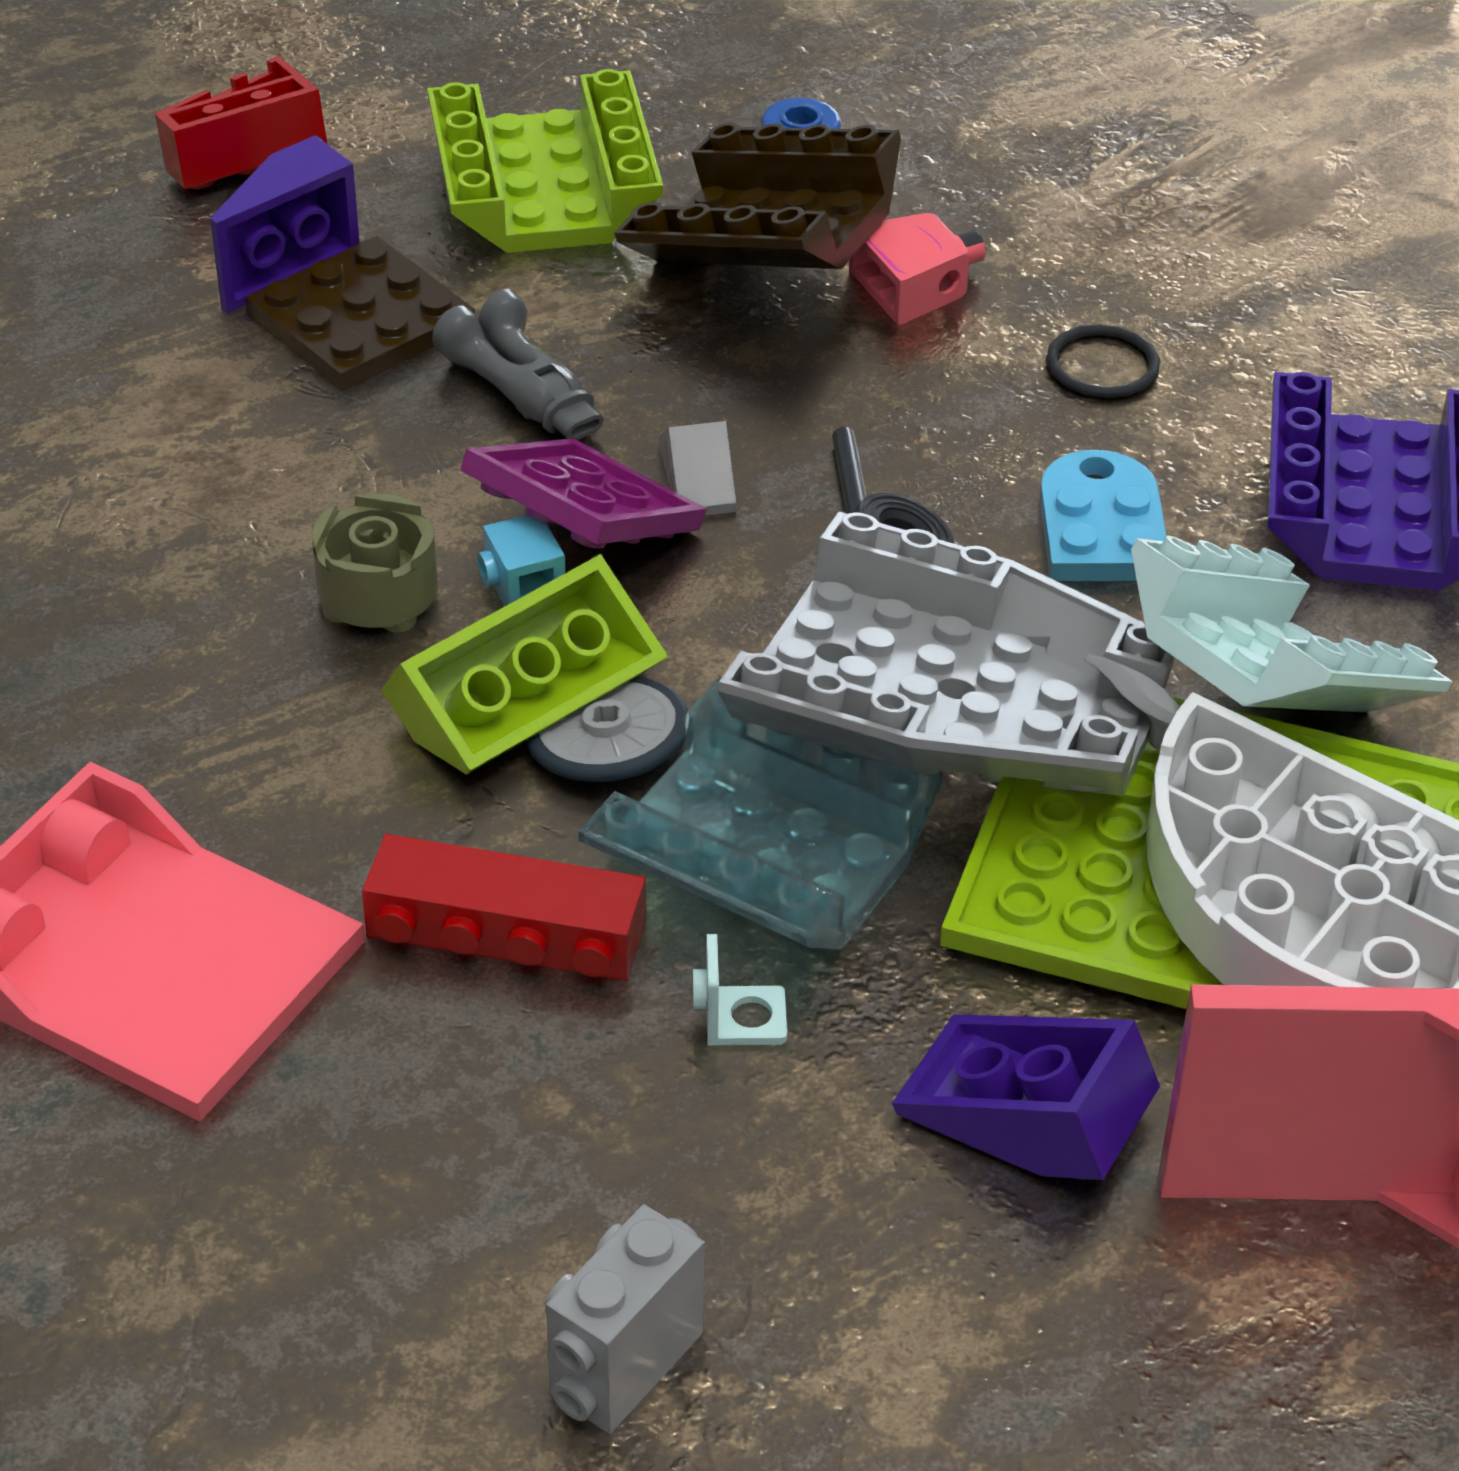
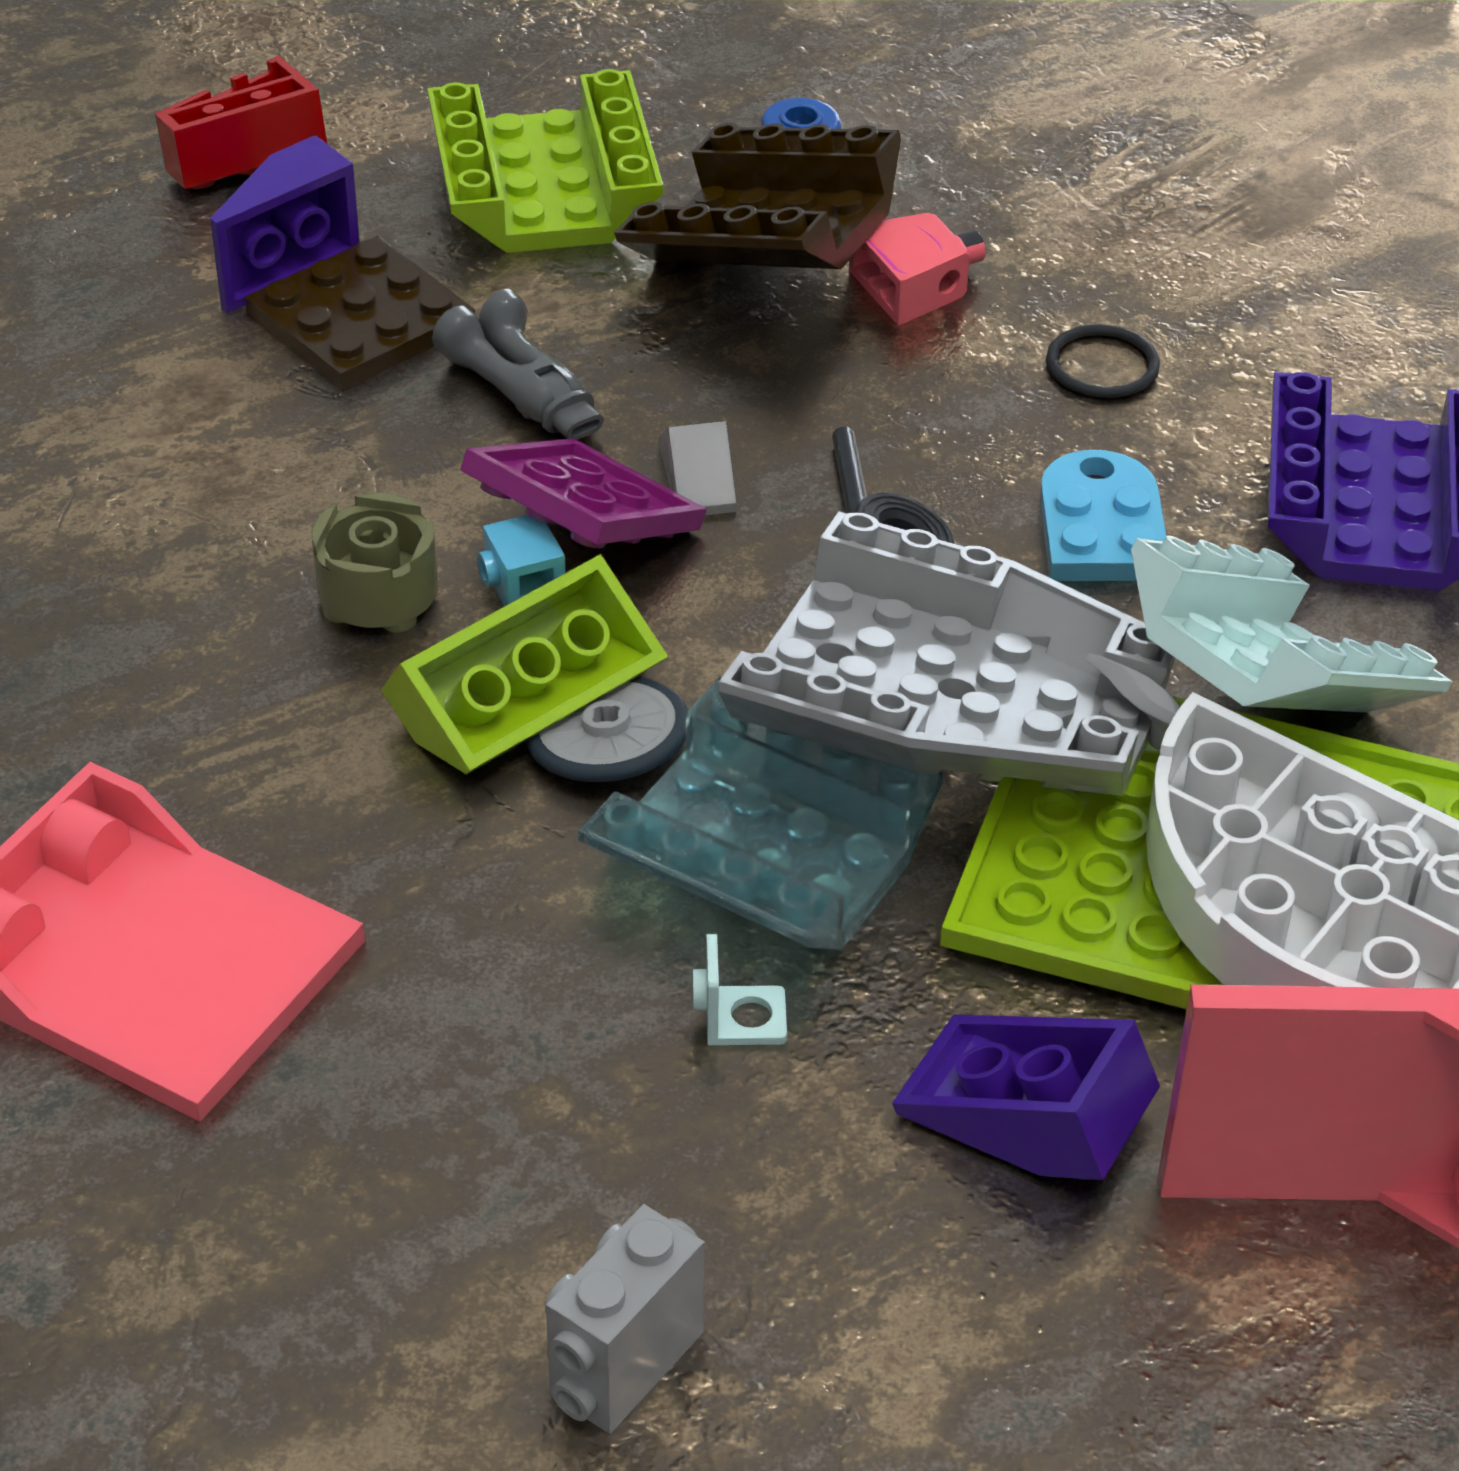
(505, 906): red brick -> none

